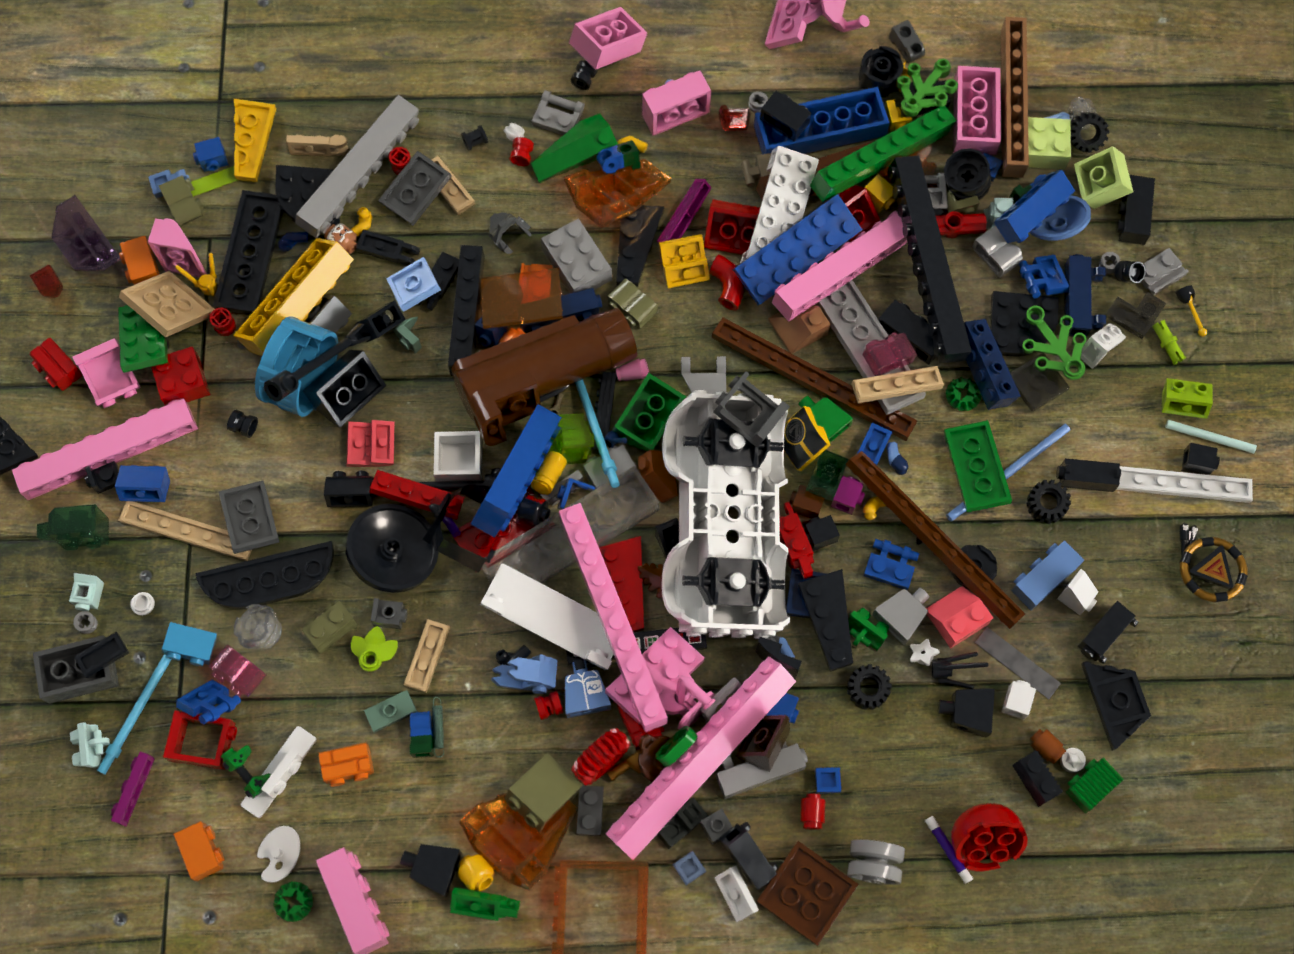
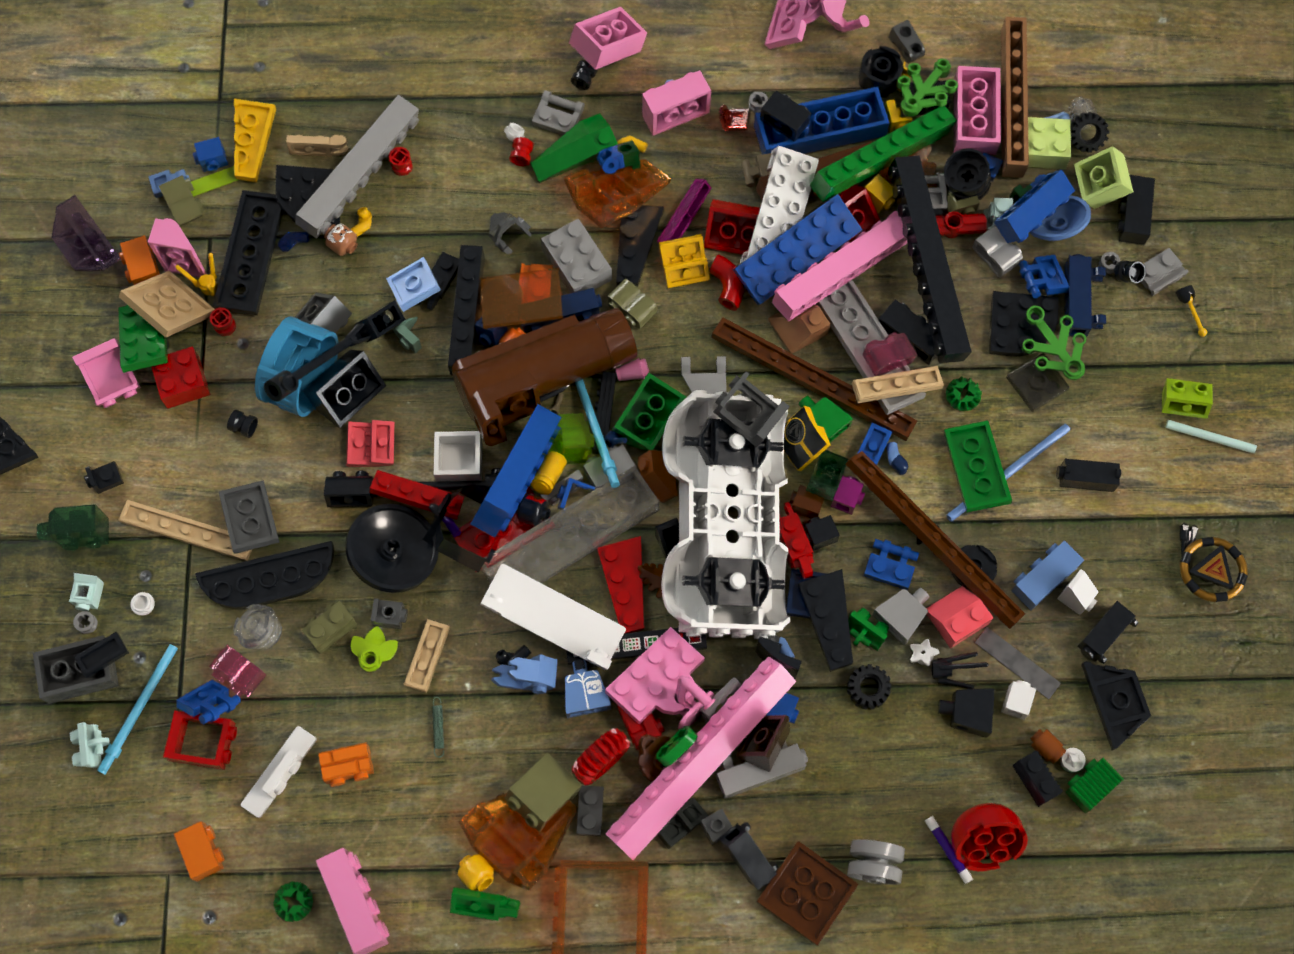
(47, 282): clear red plate -> none
(56, 364): red brick -> none
(113, 444): bright pink brick -> none
(132, 788): magenta plate -> none
(142, 483): blue brick -> none
(189, 644): dark azure brick -> none
(234, 760): green piece -> none
(279, 846): white piece -> none
(295, 293): yellow brick -> none
(386, 248): black hinge -> none
(390, 711): sand green plate -> none
(415, 188): dark grey plate -> none
(421, 735): leg -> none
(433, 867): black torso -> none
(454, 192): tan tile -> none
(474, 137): black bush -> none
(548, 705): red wheel -> none
(613, 618): bright pink brick -> none
(630, 762): pearl gold bar -> none
(689, 868): sand blue tile -> none
(736, 893): white plate -> none
(812, 811): red brick -> none
(828, 780): blue plate -> none
(872, 507): yellow arm -> none
(989, 366): dark blue brick -> none
(1048, 514): black tyre -> none
(1100, 344): white bracket -> none
(1135, 319): clear smoke plate -> none
(1169, 342): lime pin -> none
(1186, 484): white tile -> none
(1200, 459): black brick -> none

